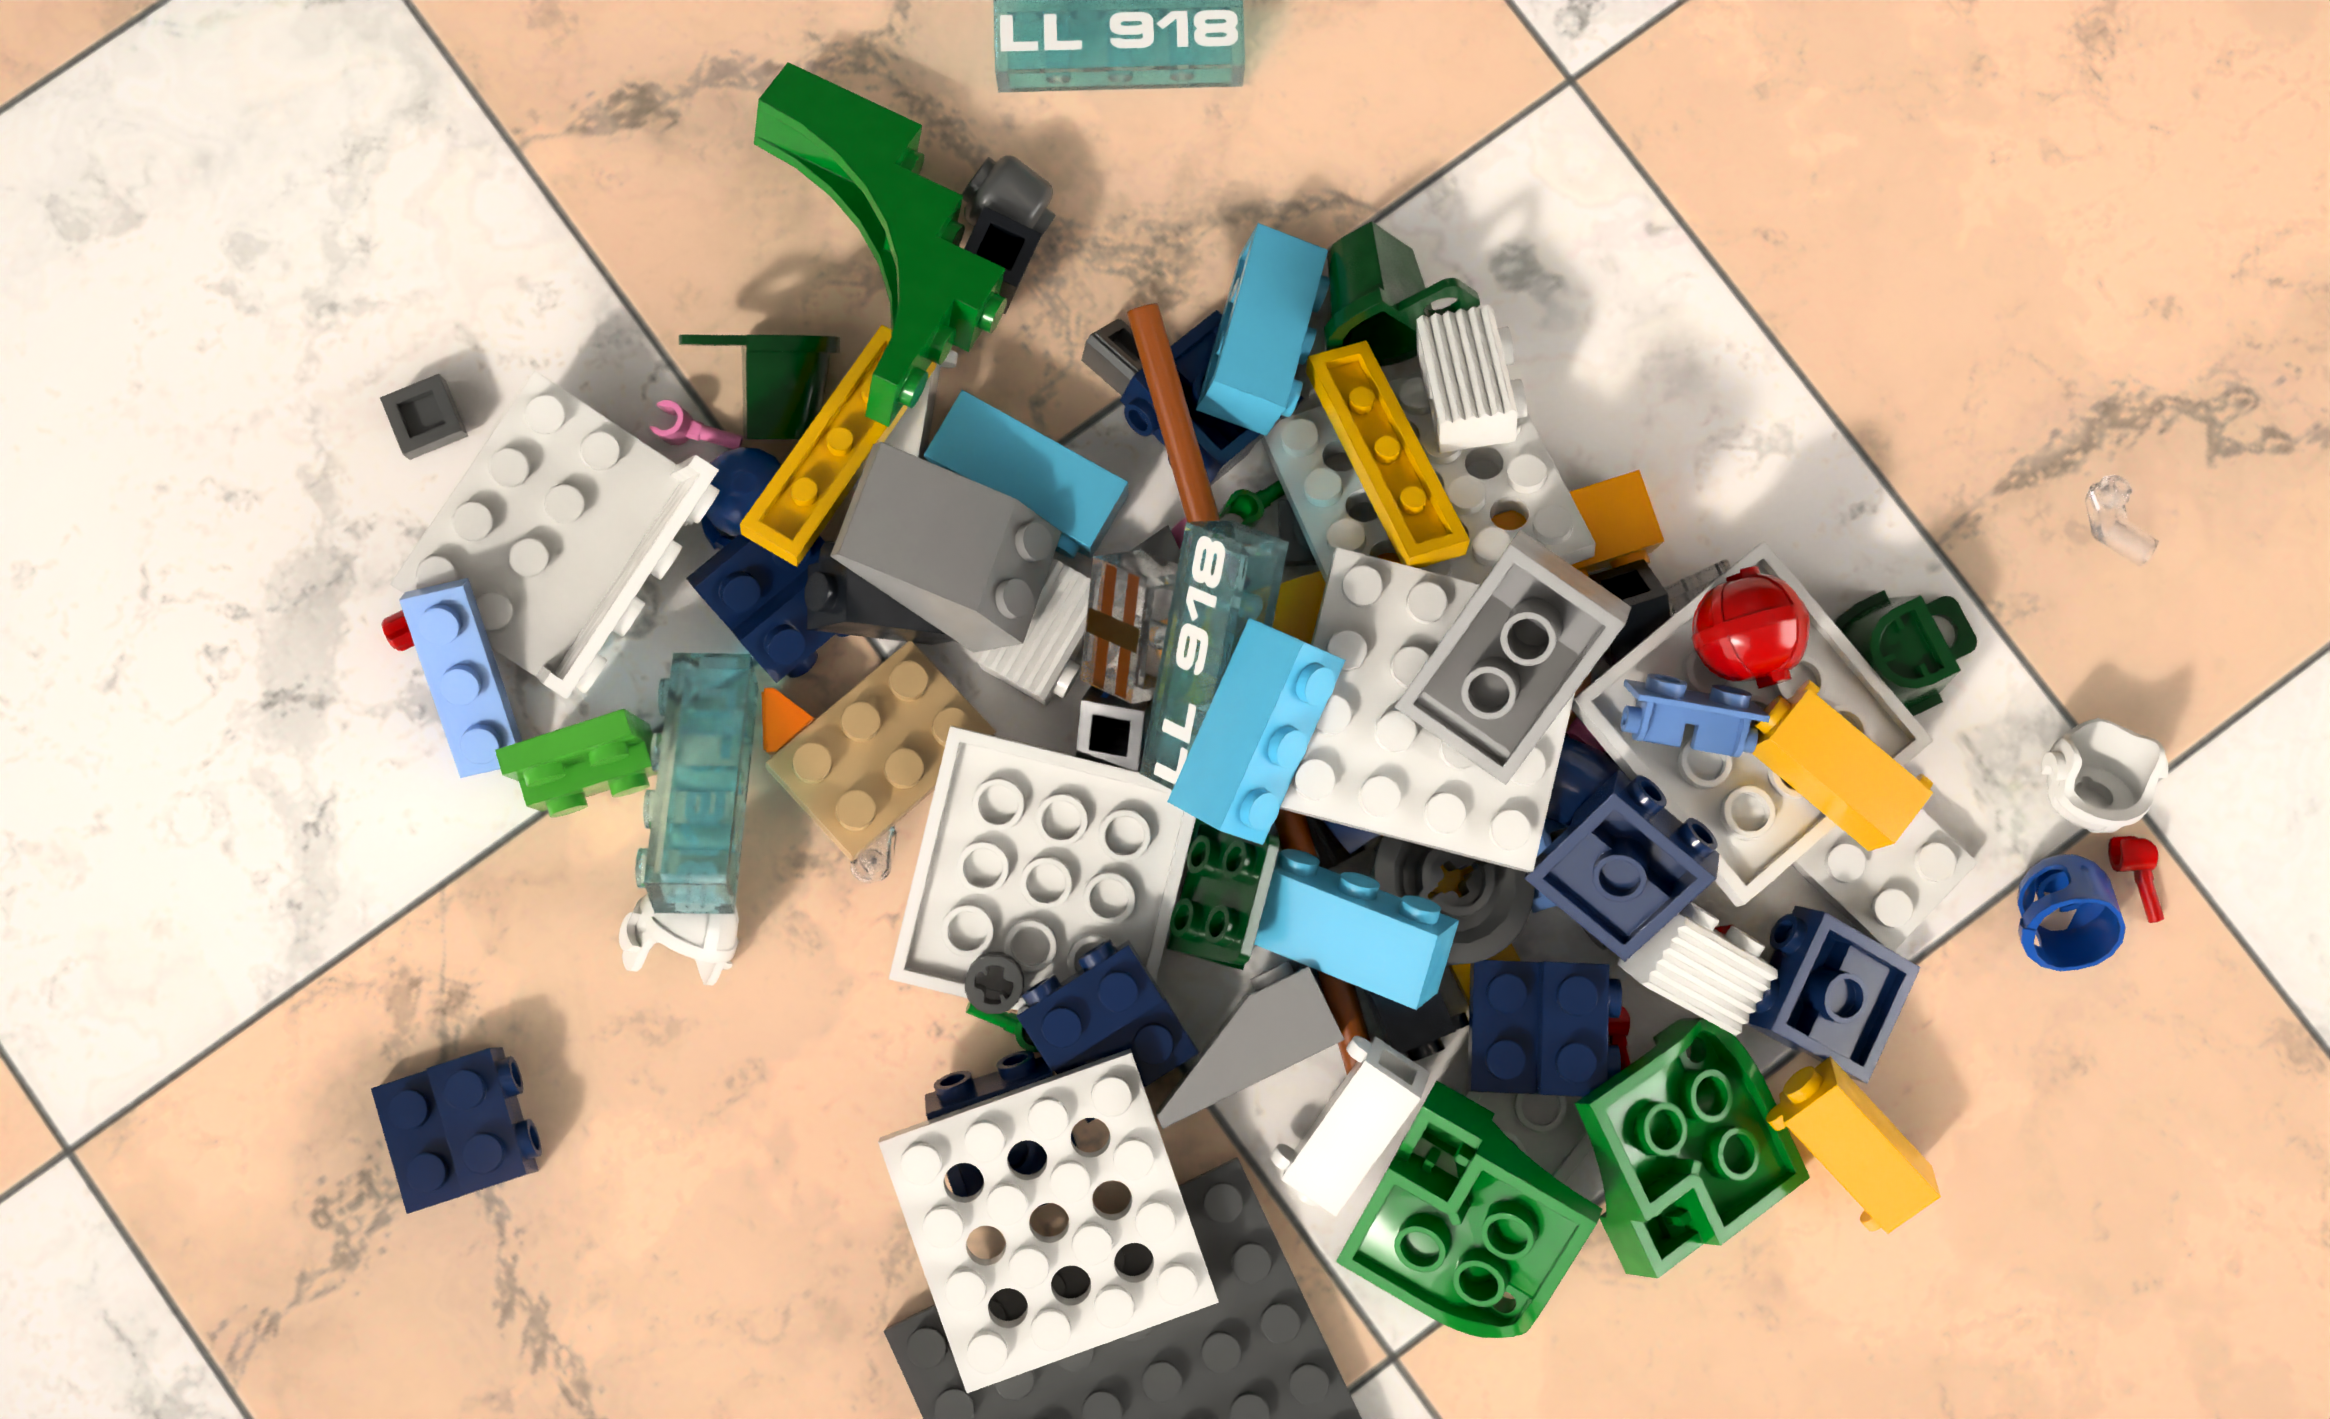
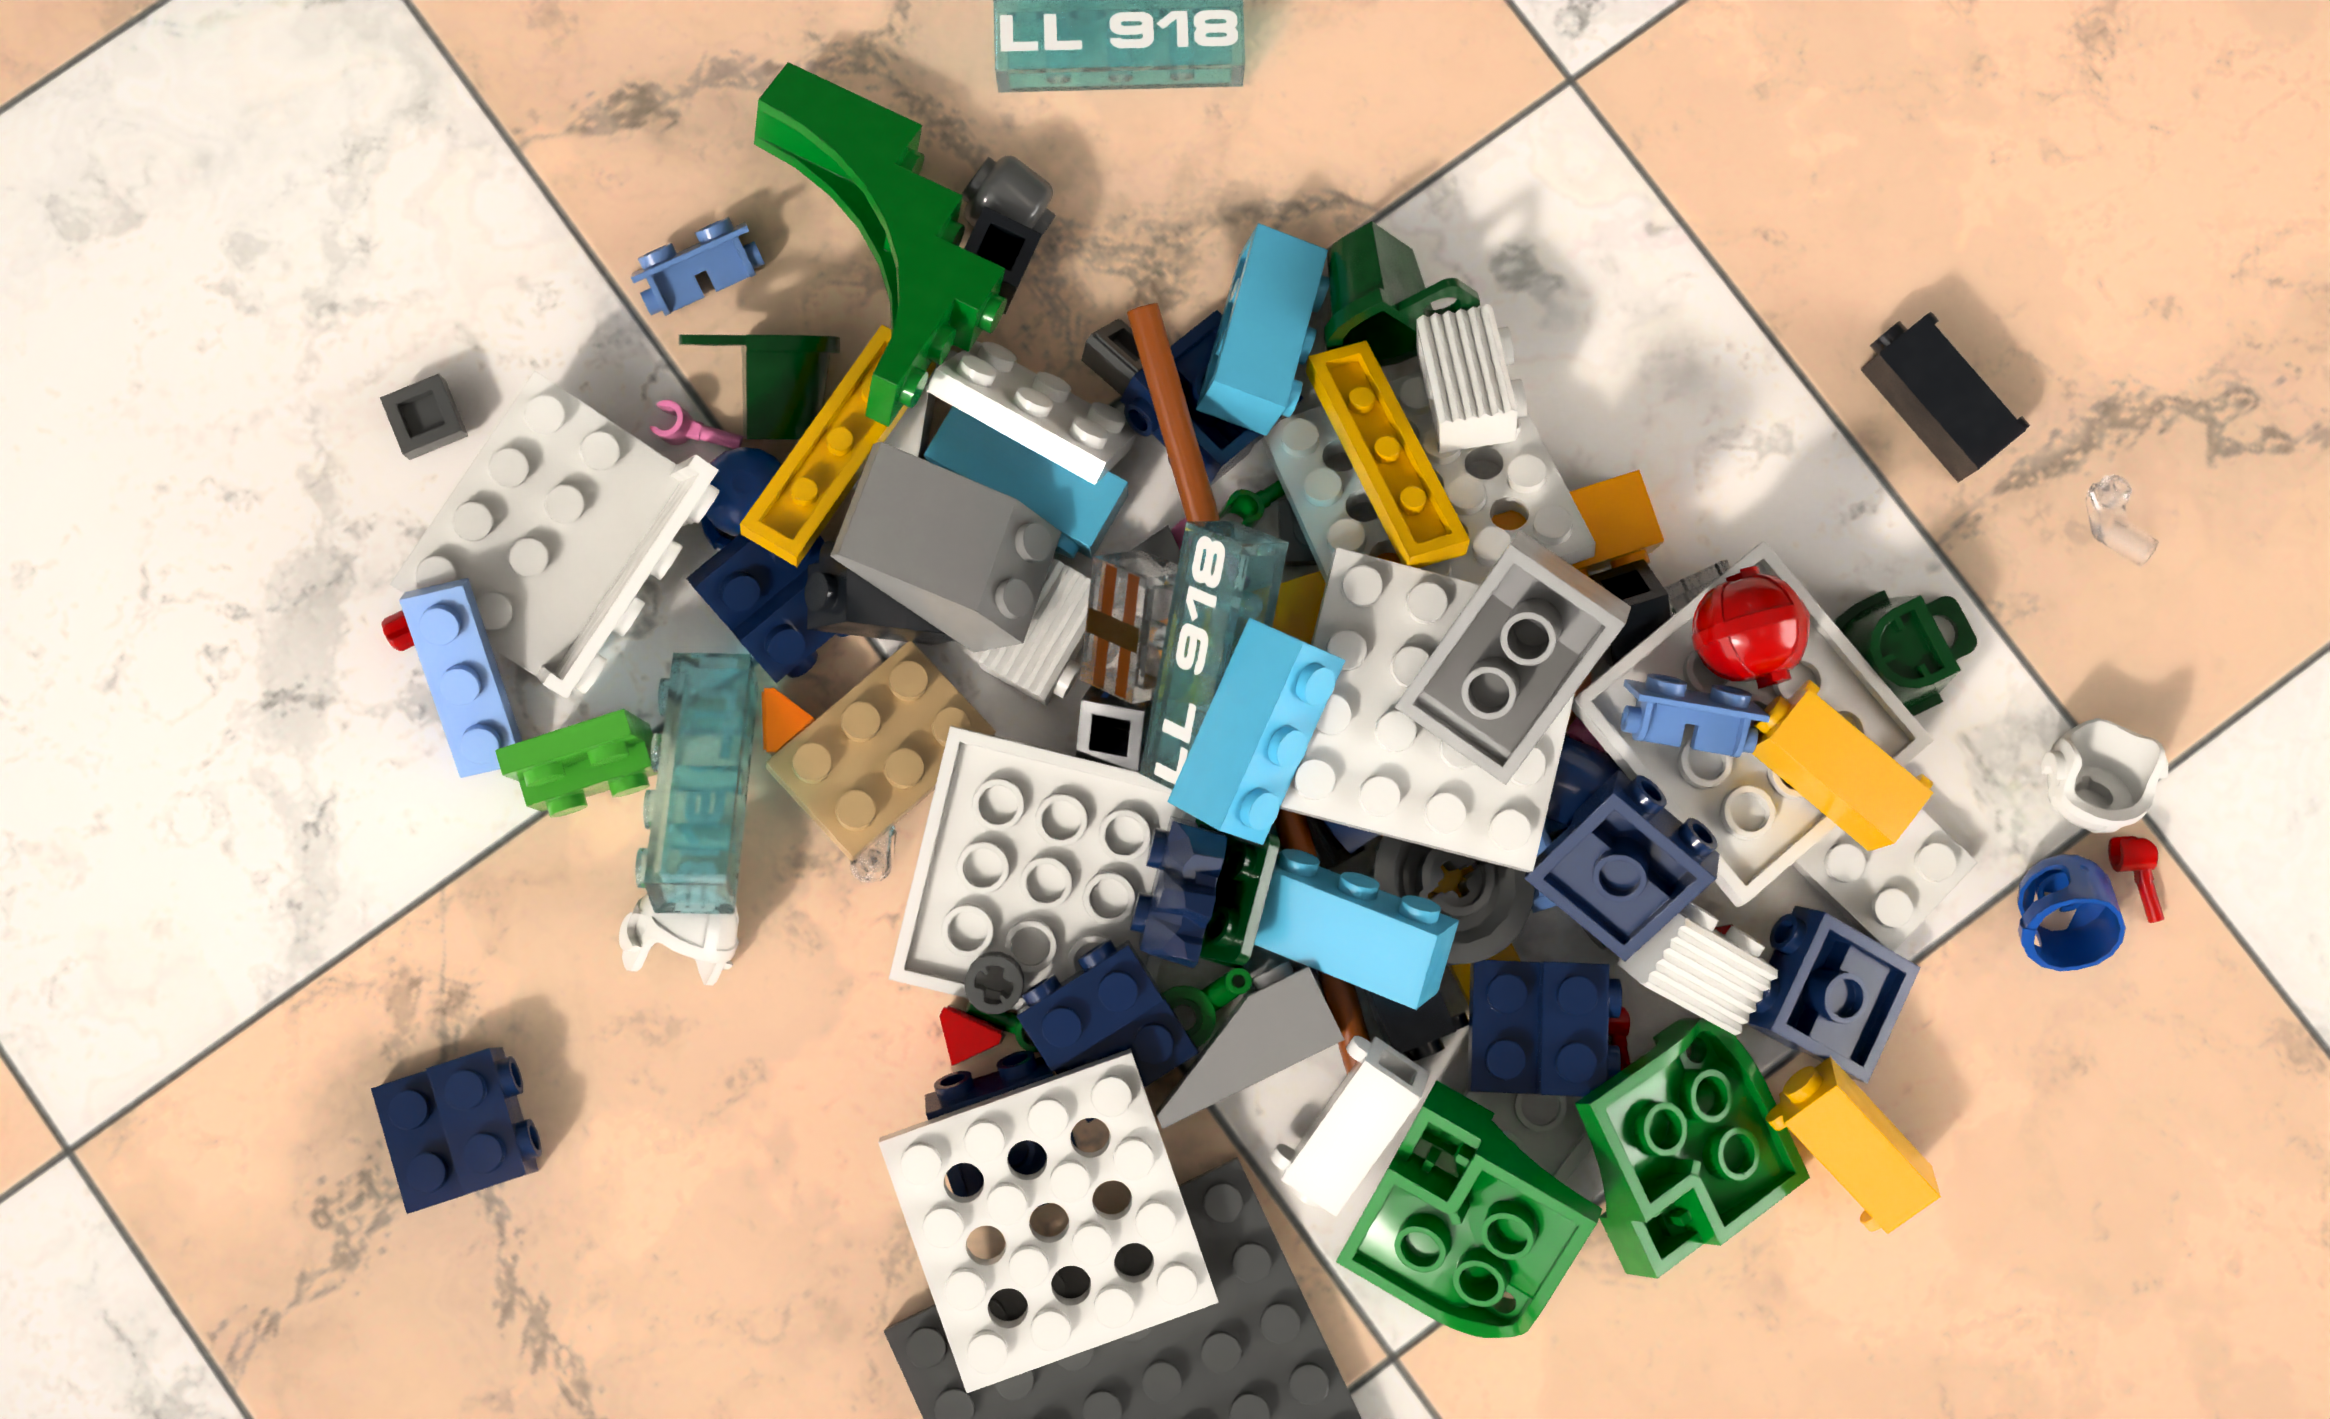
(673, 273): none -> medium blue hinge
(967, 1034): none -> red slope
(1034, 410): none -> white plate
(1182, 893): none -> dark blue plate
(1209, 1000): none -> green plate
(1941, 397): none -> black brick

